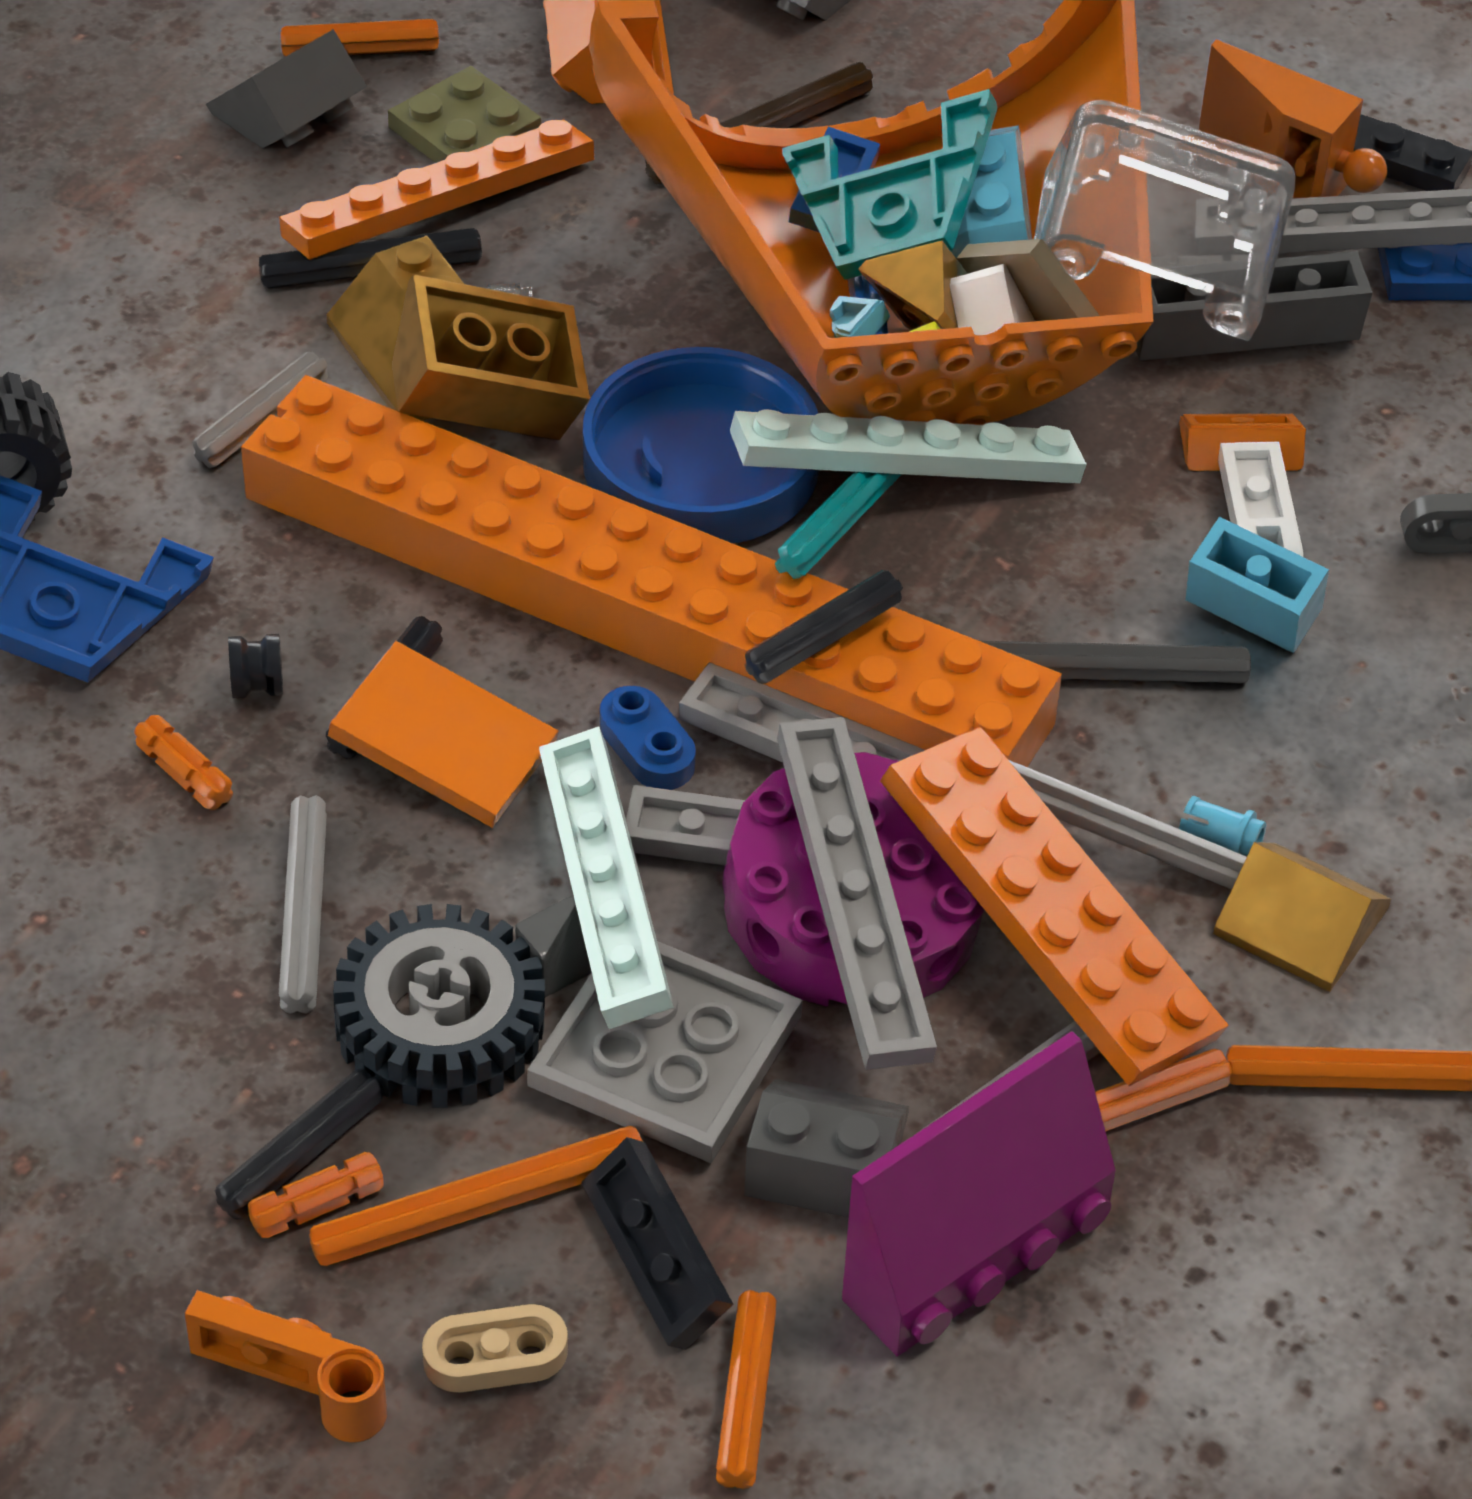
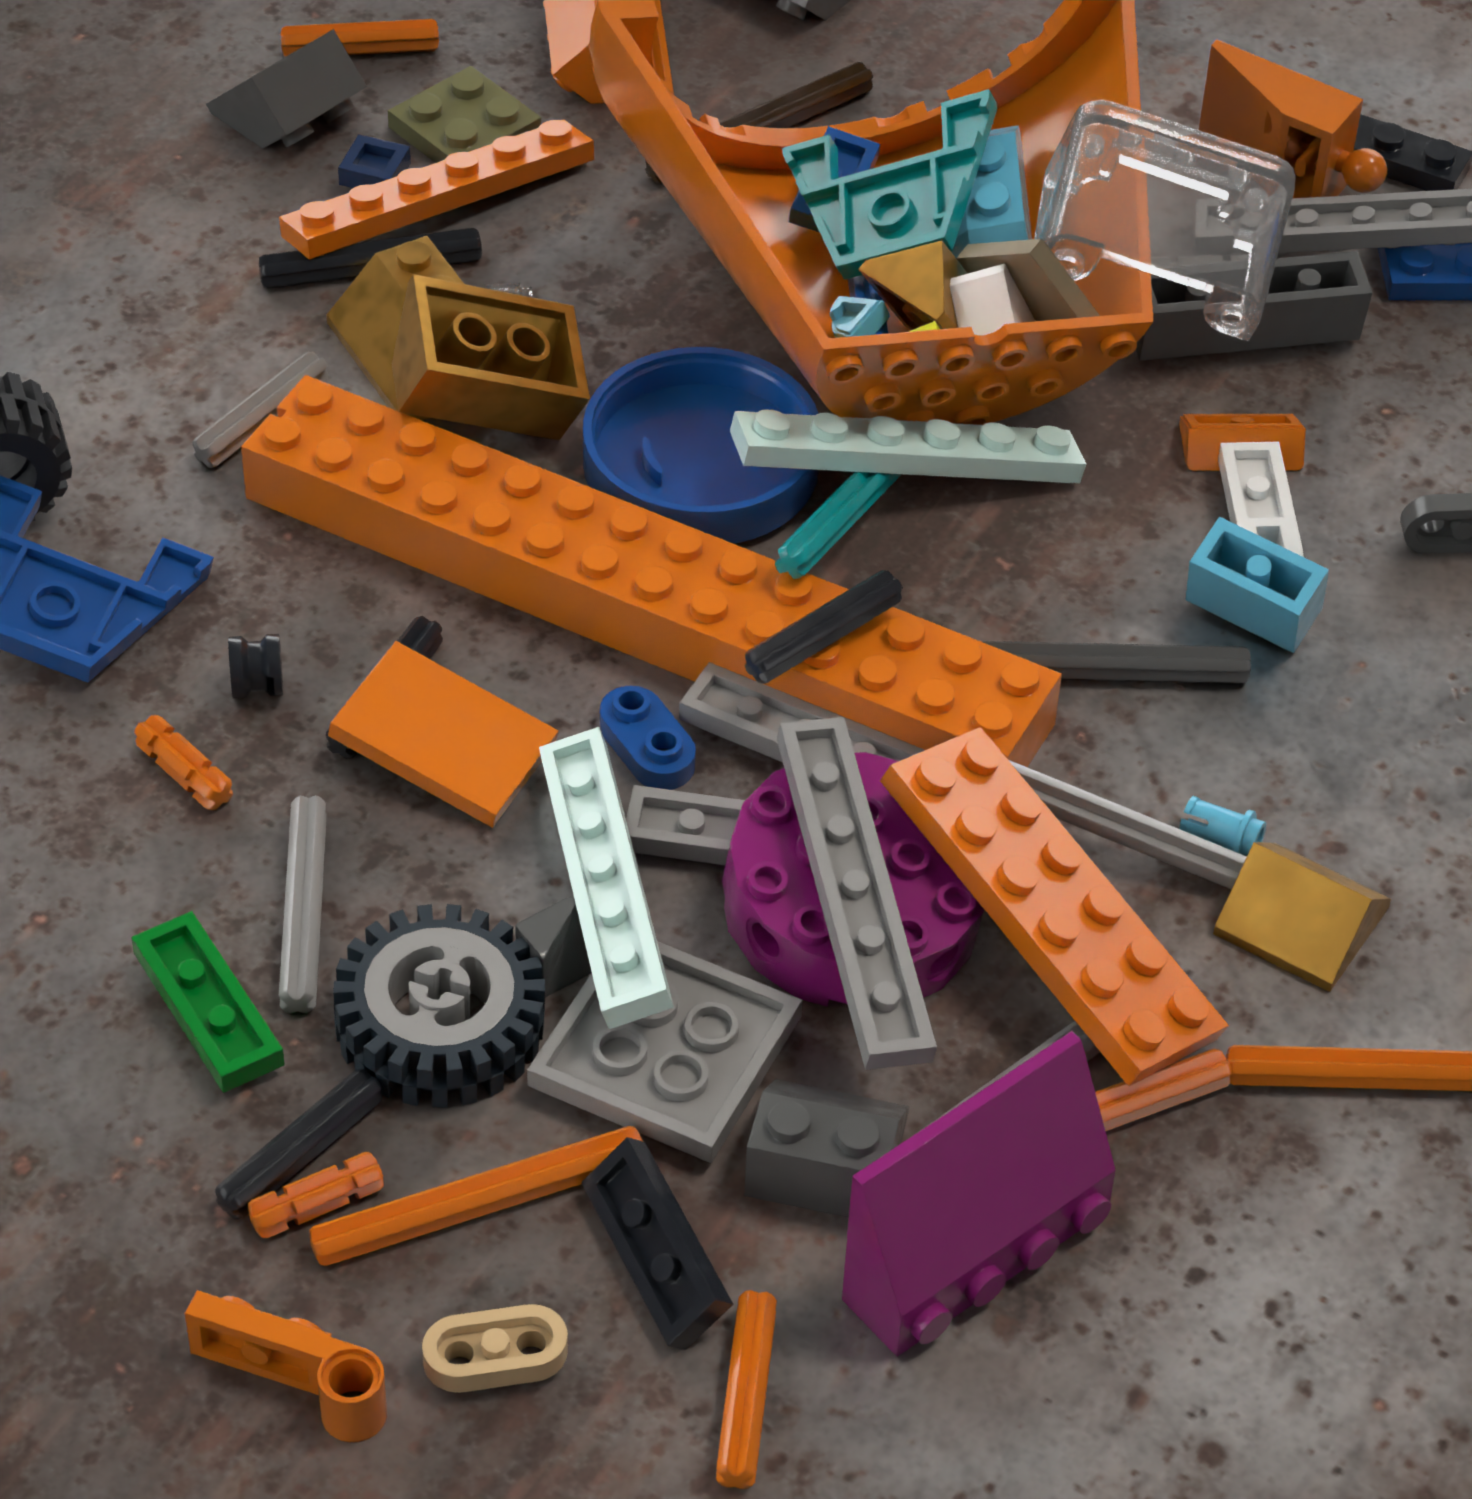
(208, 1001): none -> green plate
(372, 161): none -> dark blue plate

